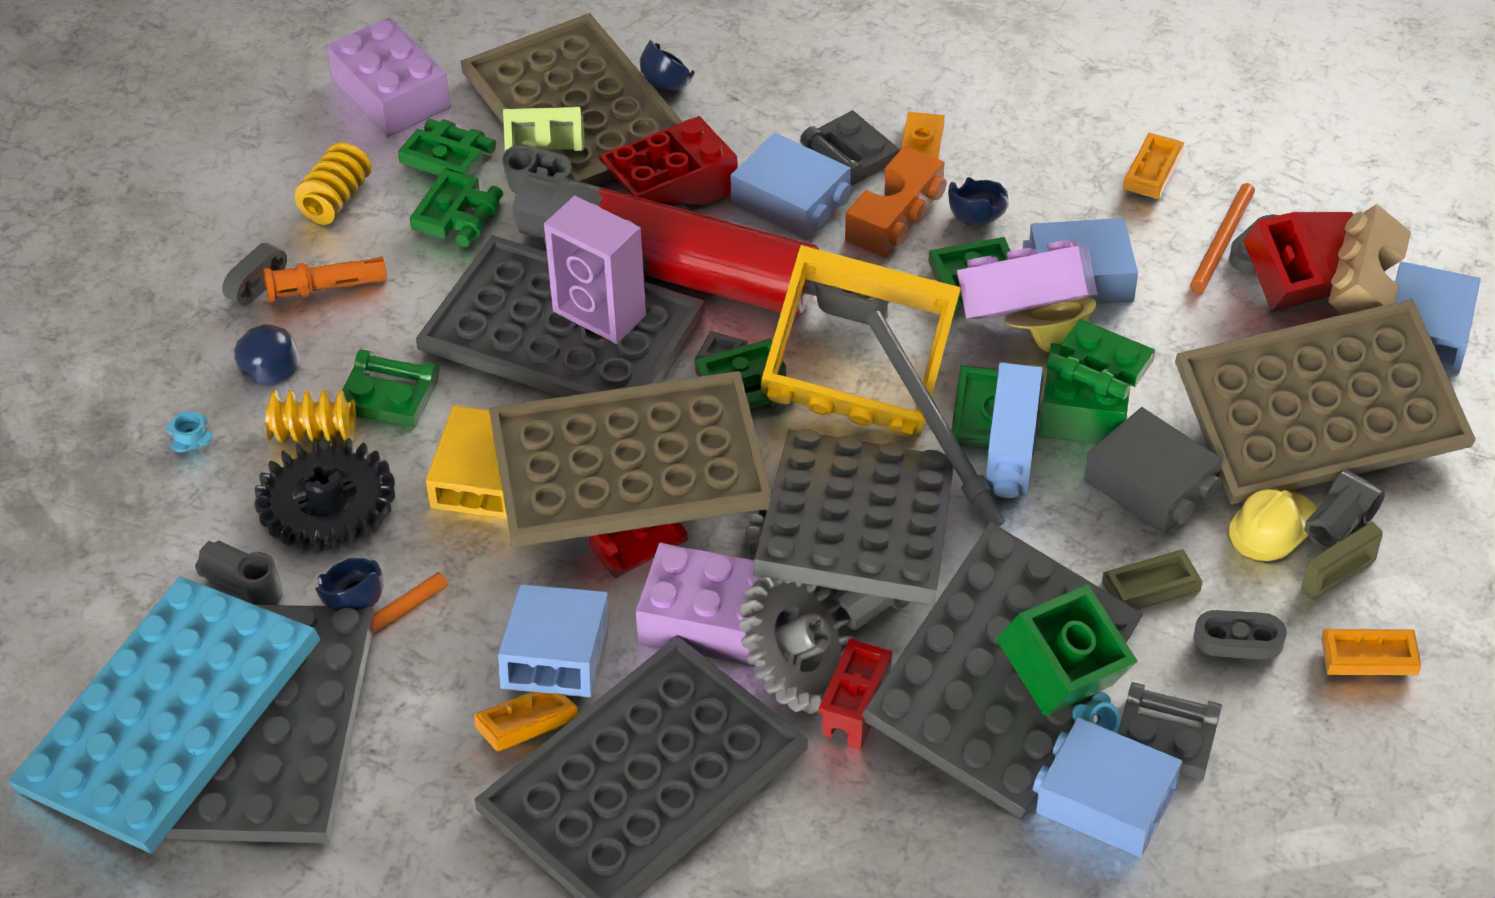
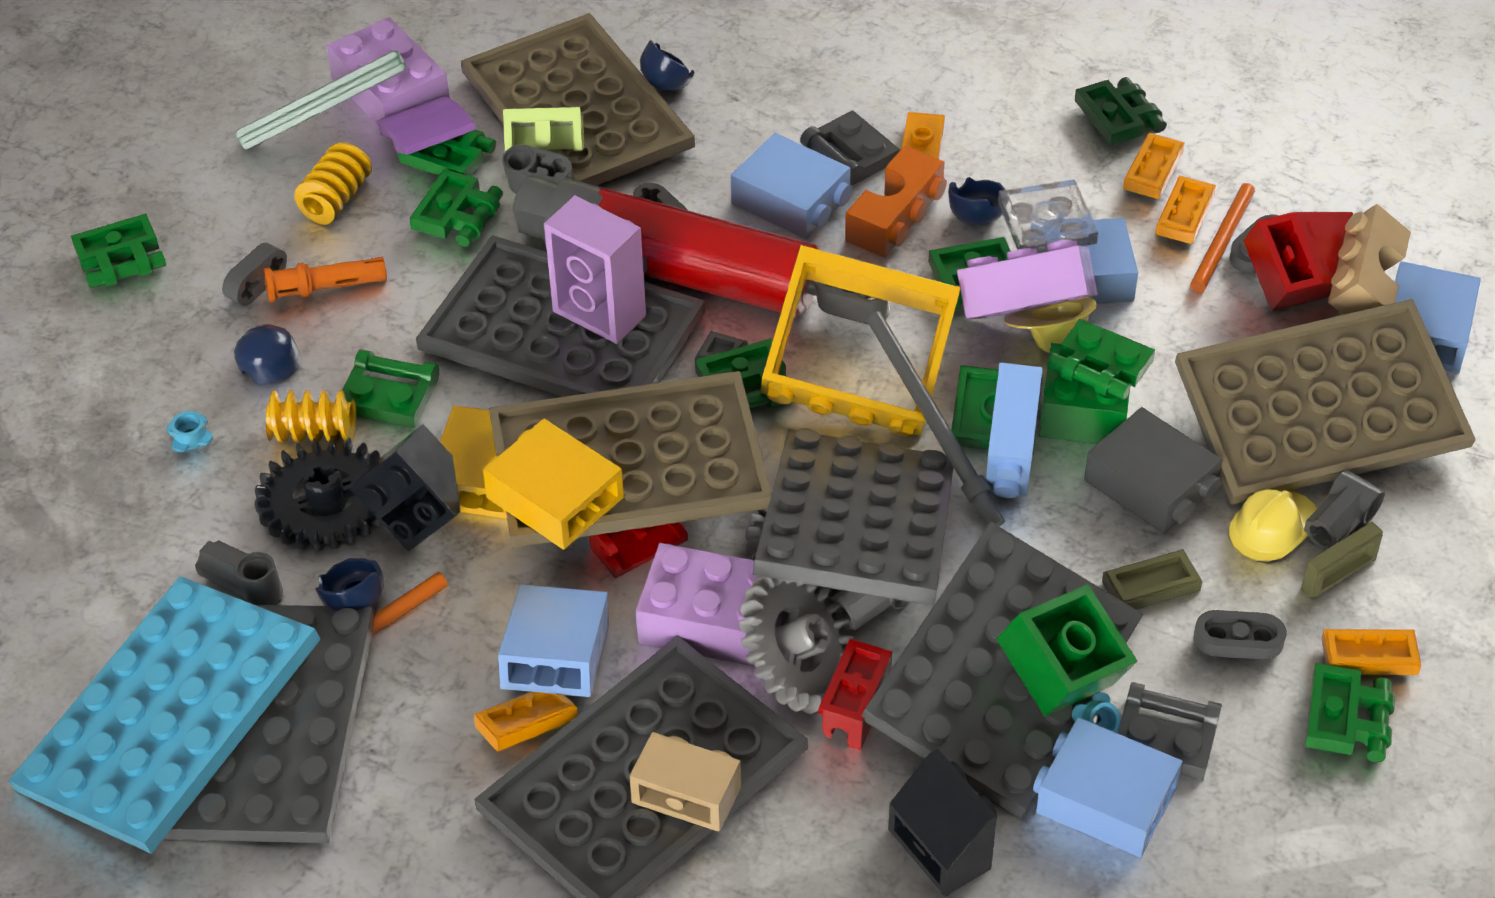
(115, 243): none -> green plate
(321, 100): none -> axle
(411, 488): none -> black slope
(426, 125): none -> medium lavender slope
(553, 483): none -> yellow brick
(675, 165): red slope -> none
(685, 781): none -> tan brick
(944, 823): none -> black slope
(1047, 215): none -> clear plate
(1112, 112): none -> dark green plate
(1185, 209): none -> light orange plate
(1334, 712): none -> green plate

